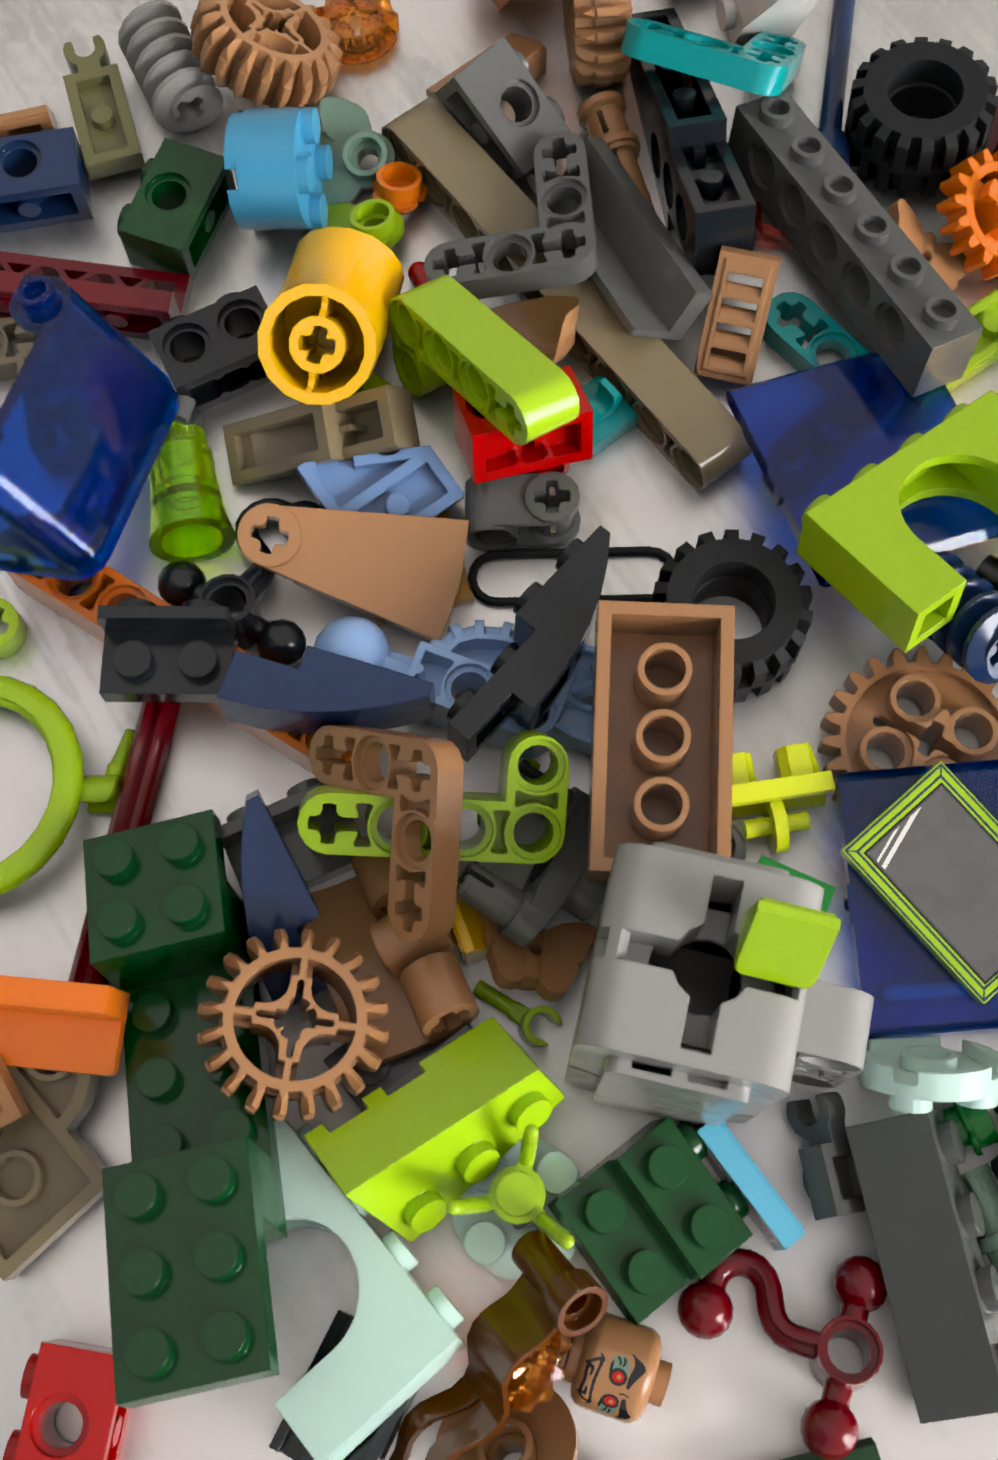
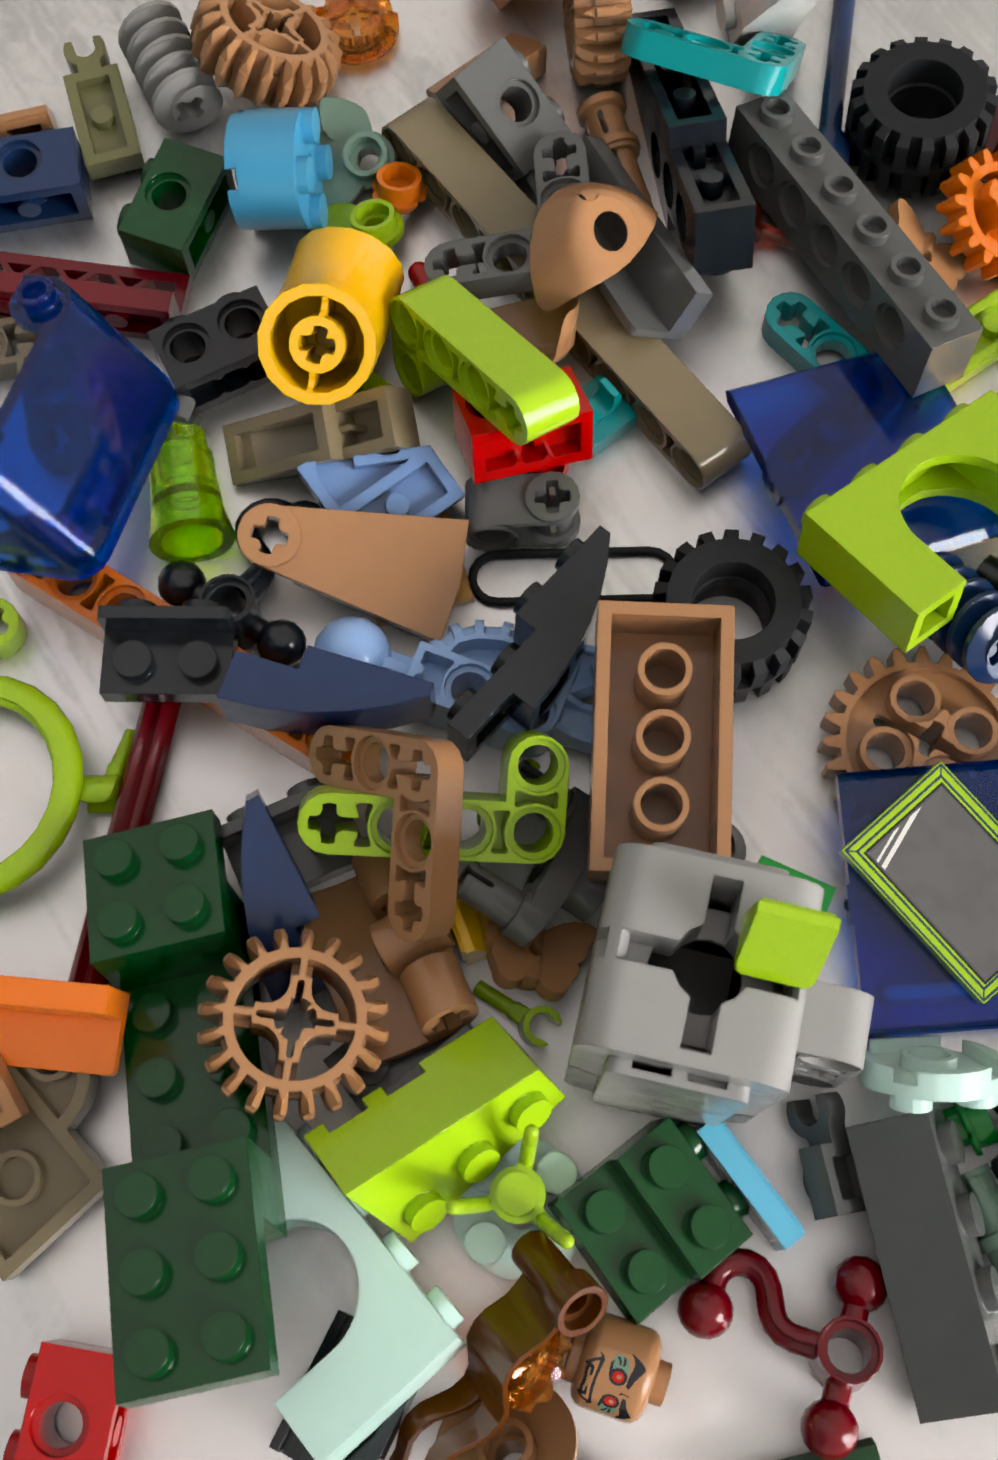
(563, 243): none -> medium nougat piece
(727, 353): medium nougat slope -> none
(796, 788): neon yellow hips -> none

